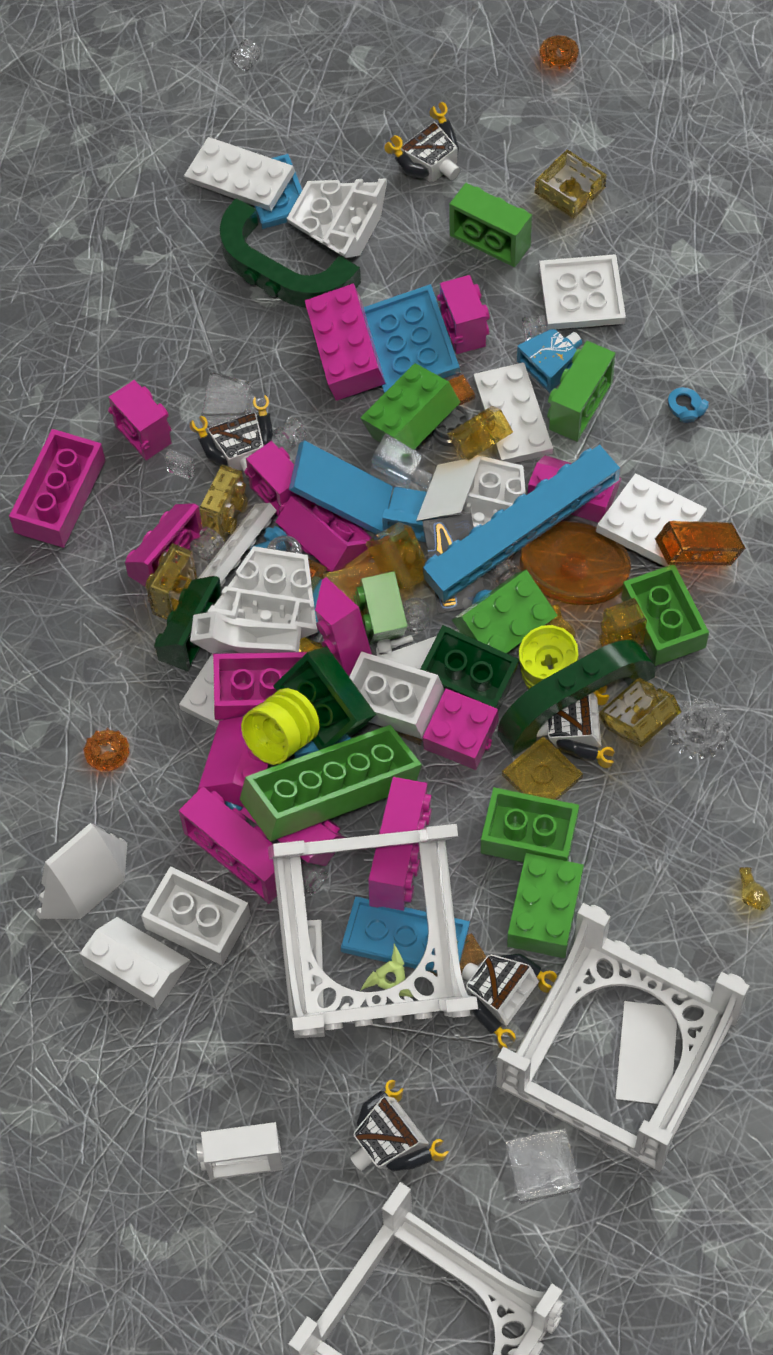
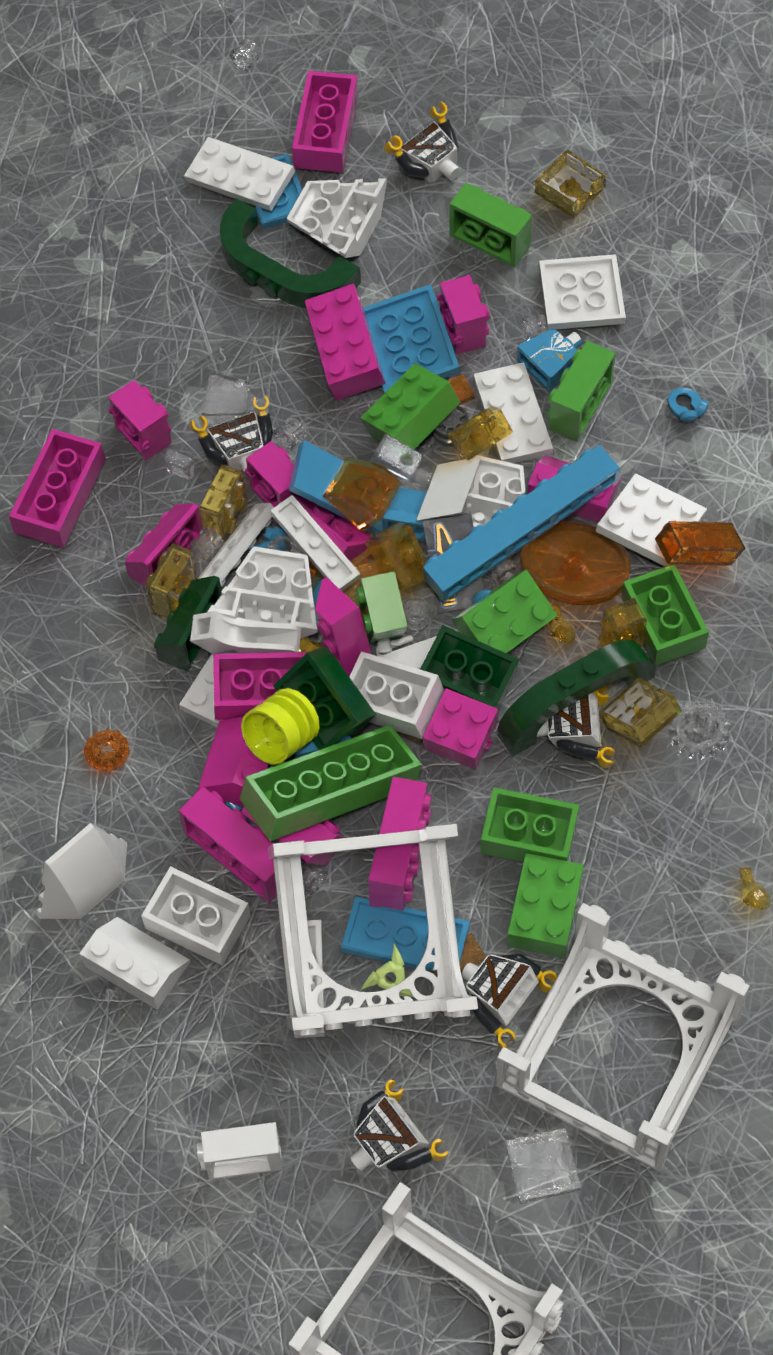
(315, 543): none -> white plate
(325, 121): none -> dark pink brick
(362, 491): none -> clear orange slope
(542, 771): clear yellow tile -> none
(546, 647): neon yellow wheel -> none
(567, 47): clear orange gear -> none
(646, 1052): white sticker -> none

